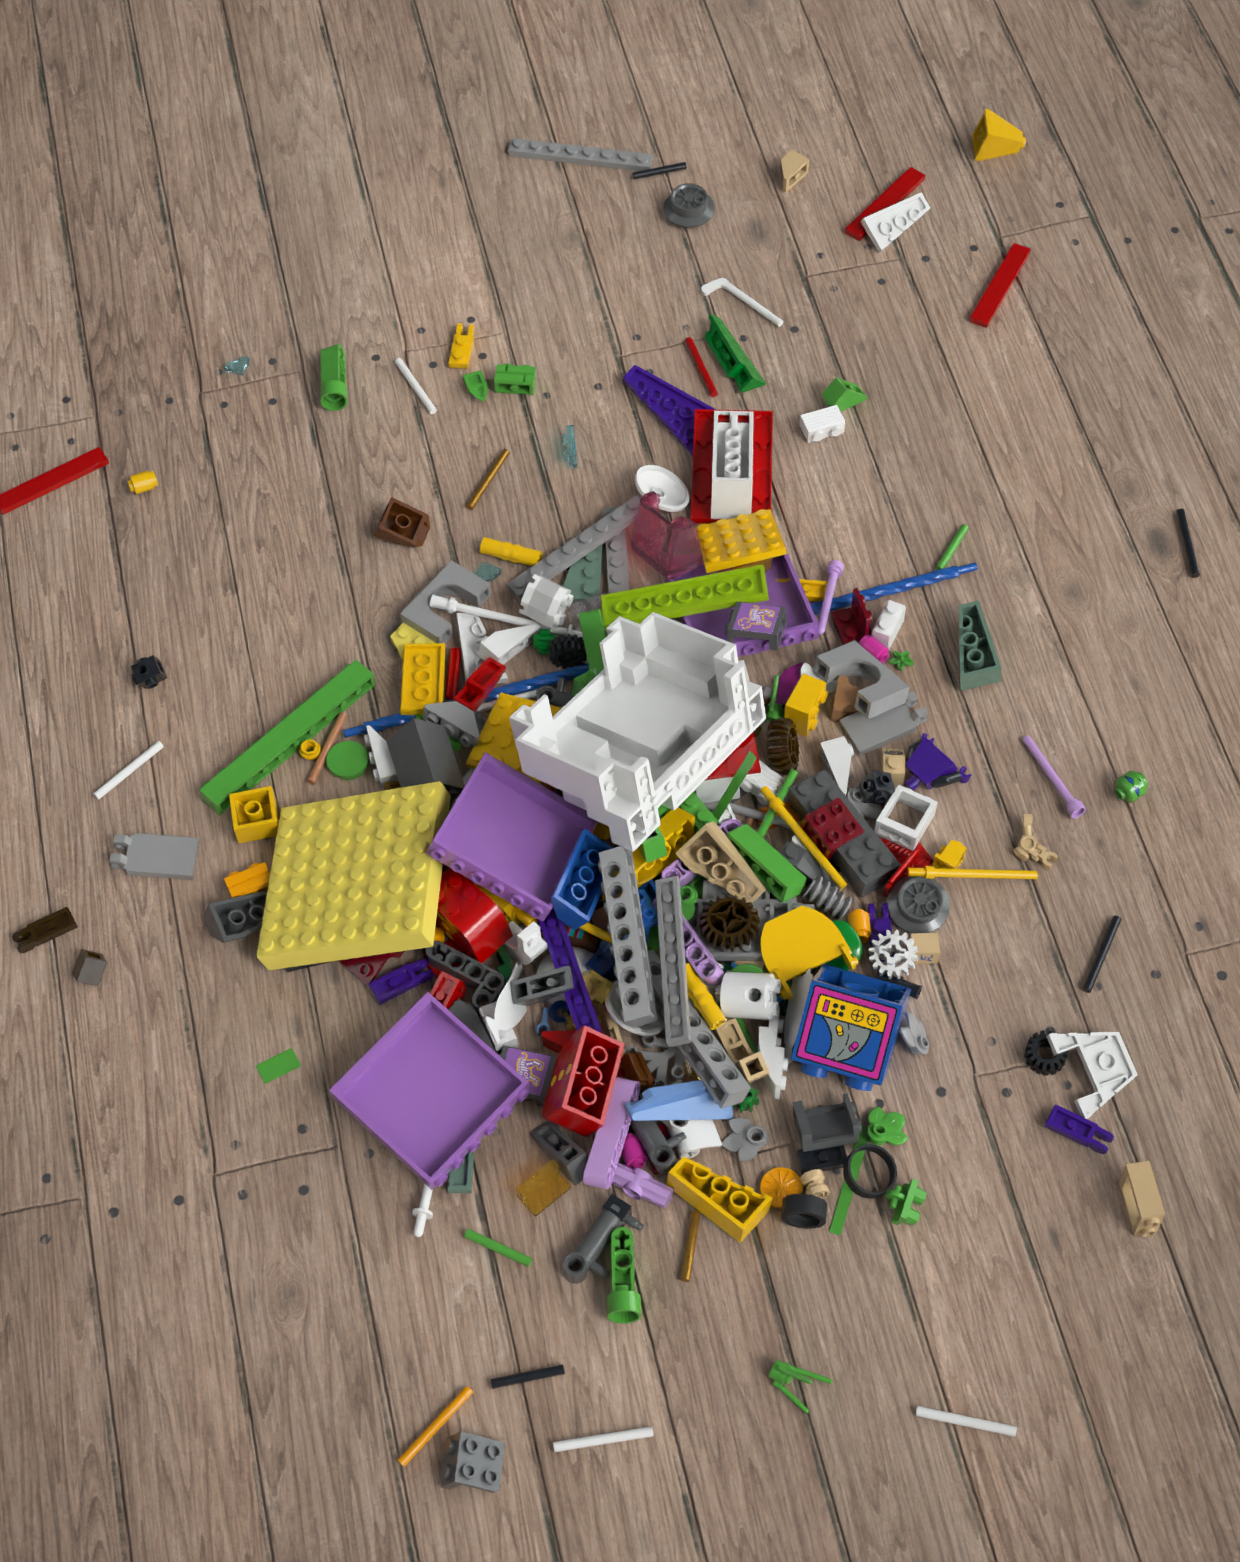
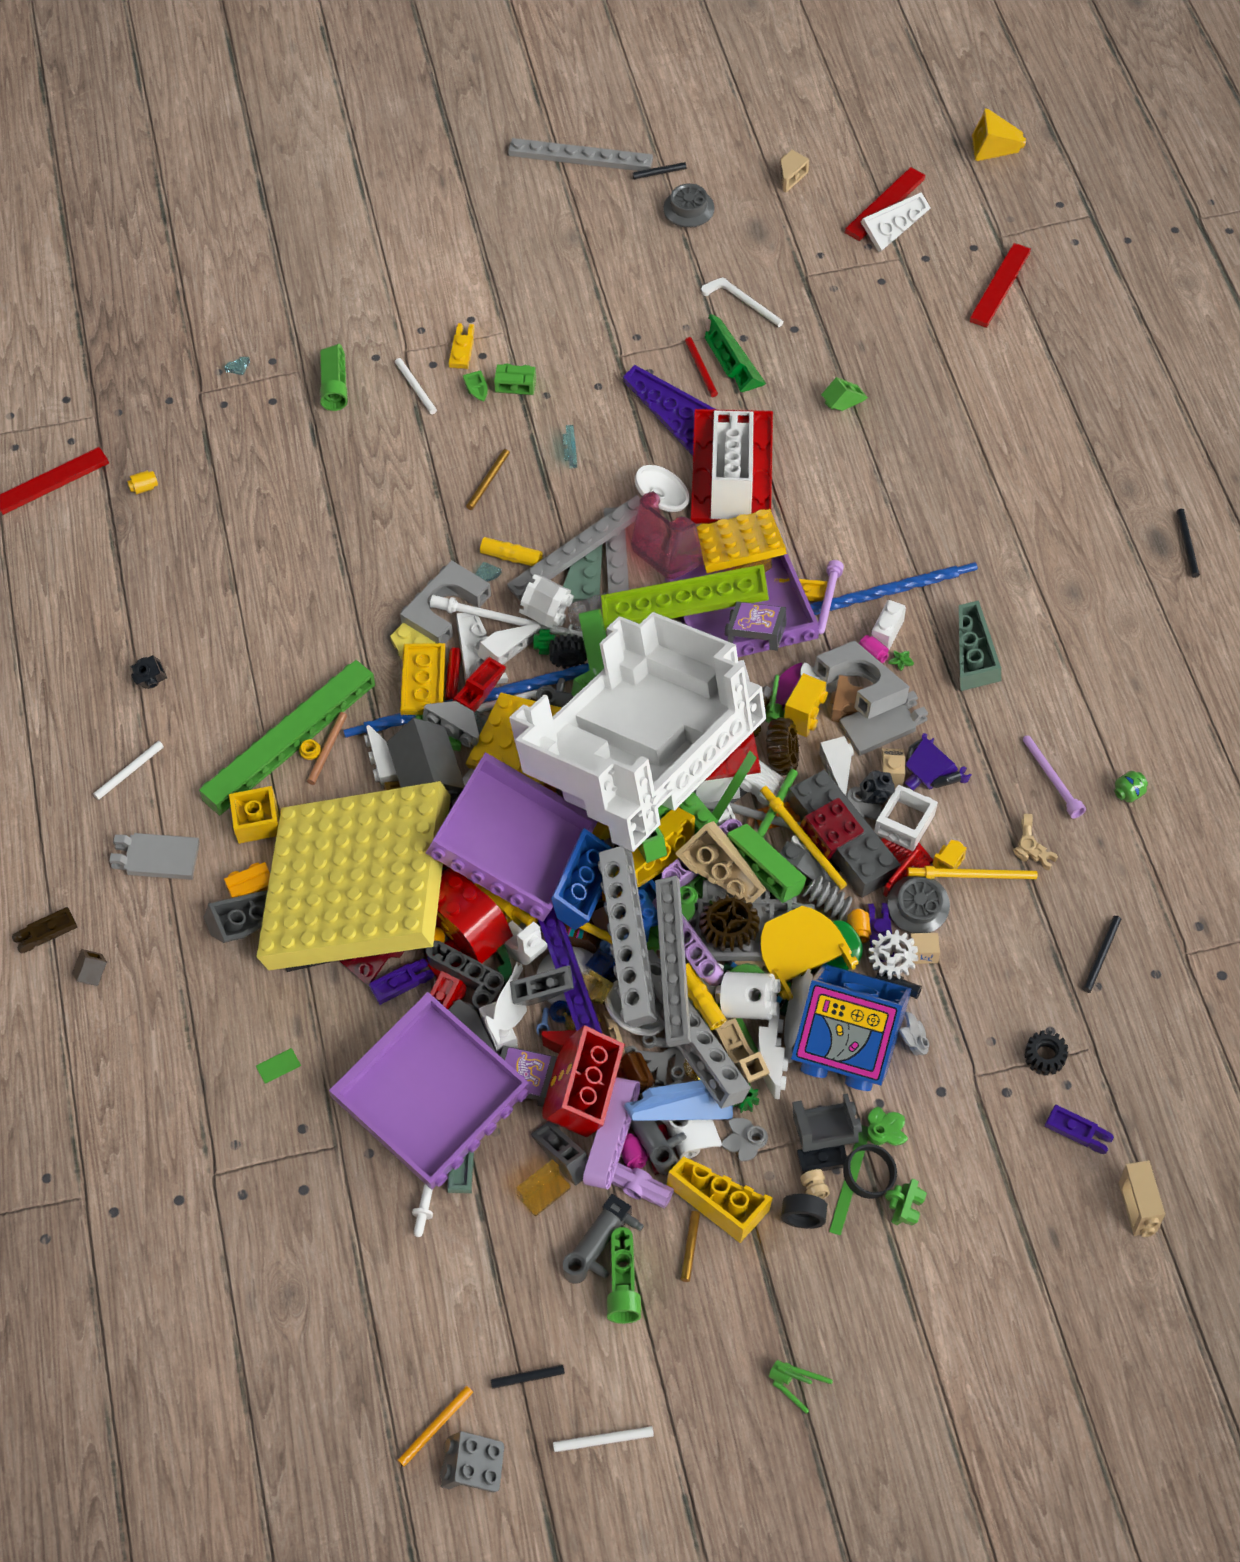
(347, 760): bright green tile -> none
(403, 524): reddish brown slope -> none
(498, 1247): bright green bar -> none
(780, 1183): light orange wheel -> none
(822, 423): white brick -> none
(854, 621): dark red bracket -> none
(952, 547): bright green bar -> none
(966, 1421): white bar -> none
(1104, 1061): white wing -> none

